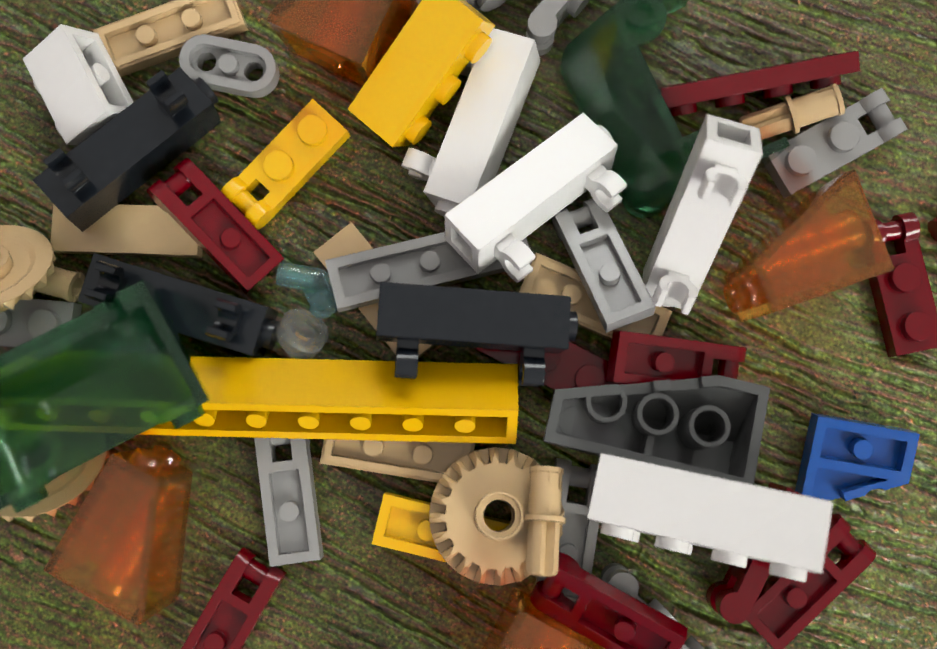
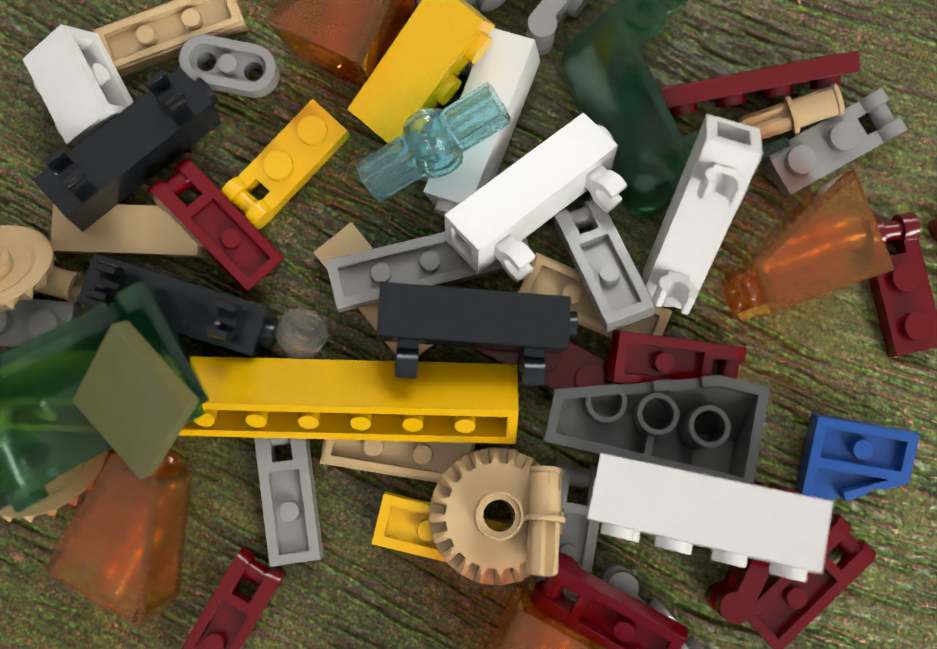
(134, 399): none -> olive tile
(314, 284): clear light blue arm -> none
(433, 142): none -> clear light blue piece

